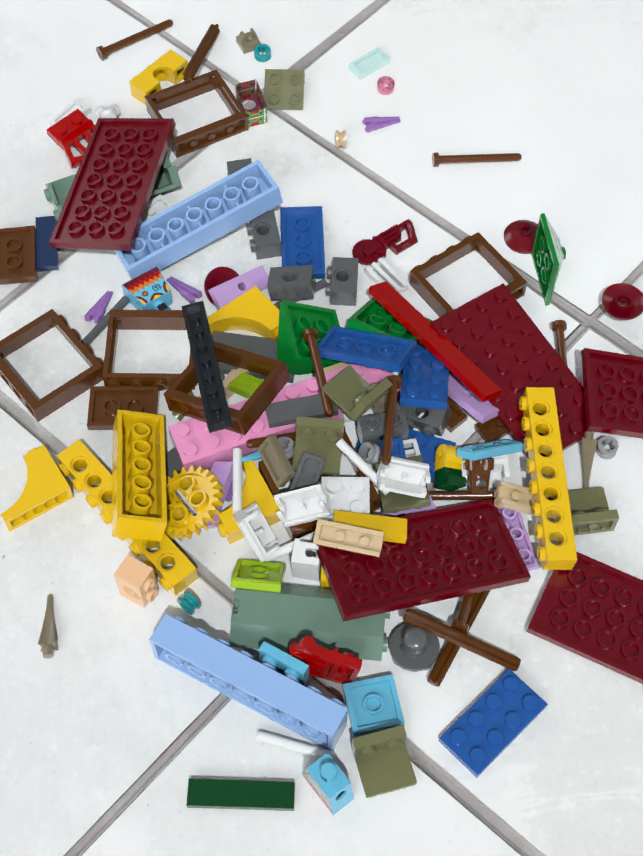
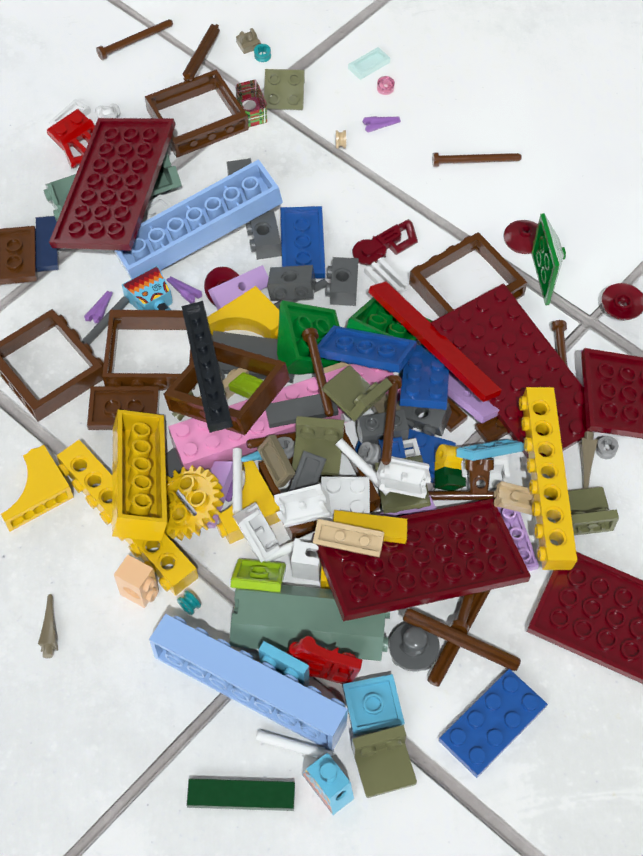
(166, 68): yellow arch -> none

